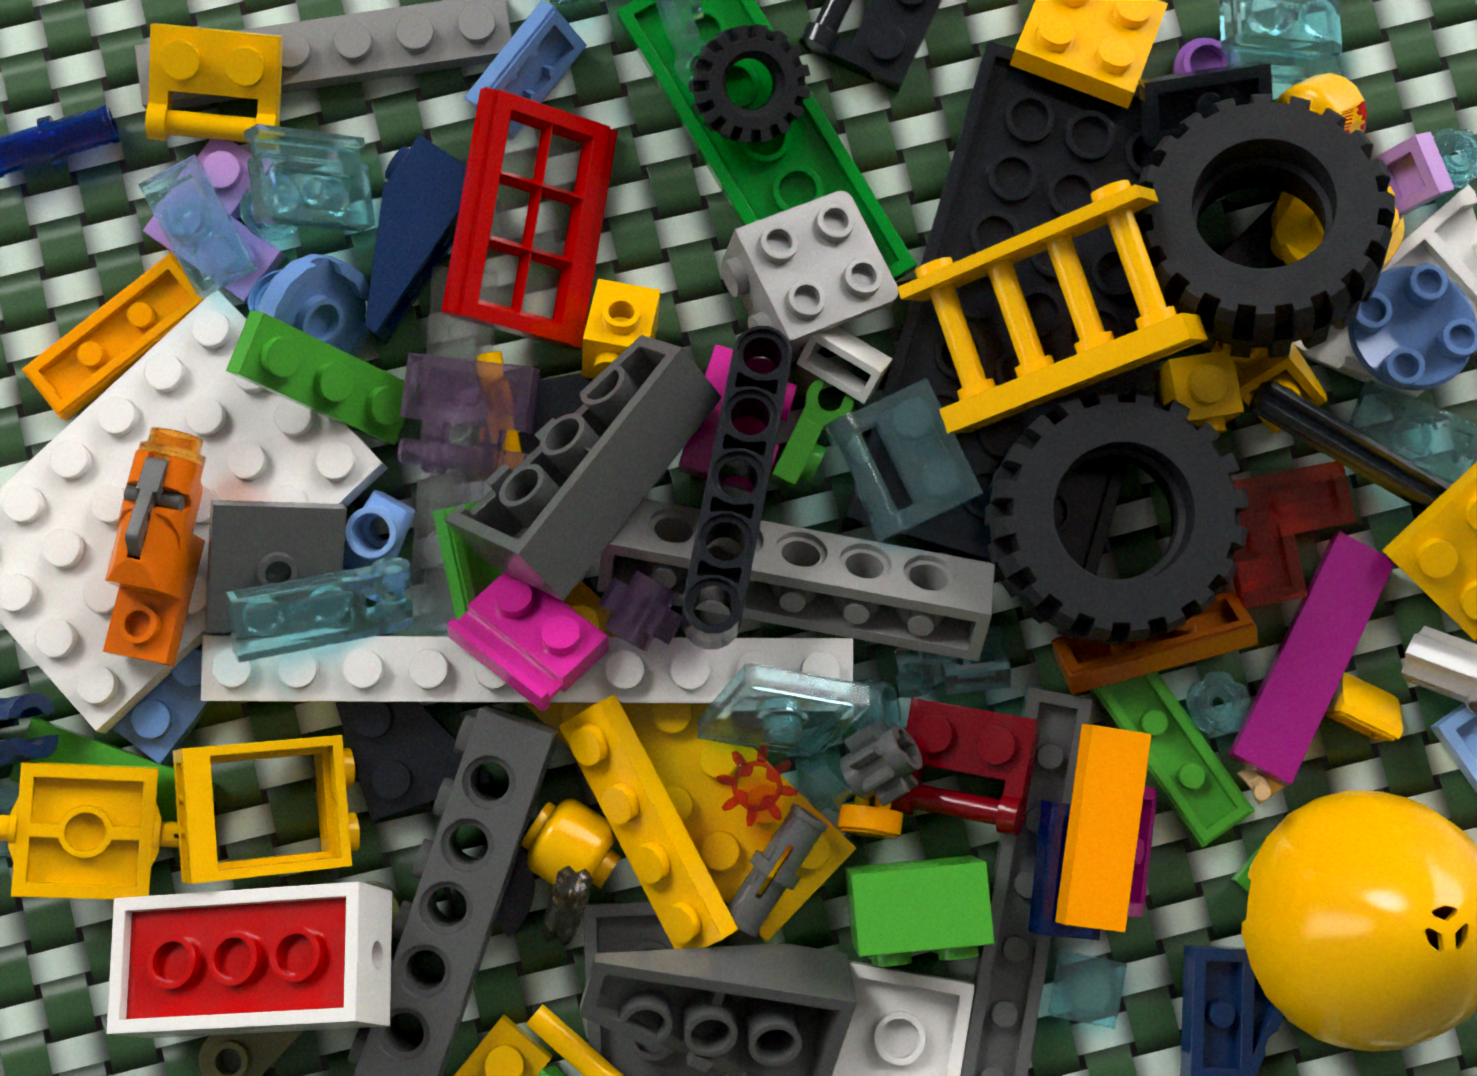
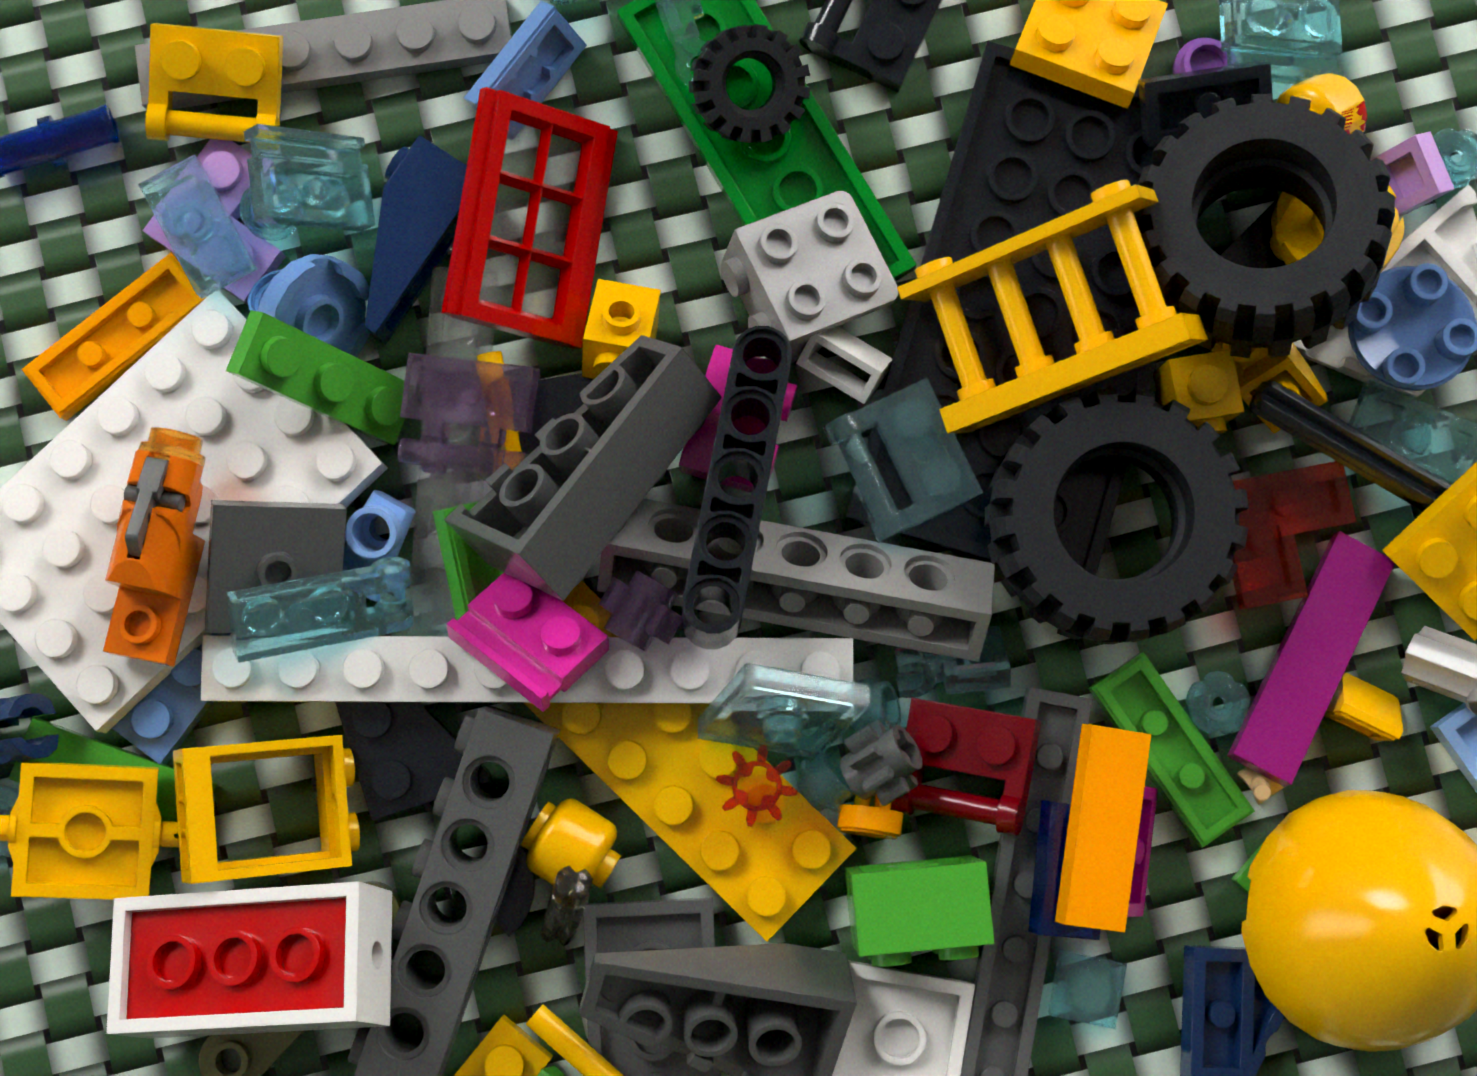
(647, 826): yellow plate -> none
(800, 831): dark grey pin -> none
(802, 453): bright green plate -> none
(1214, 632): dark orange tile -> none

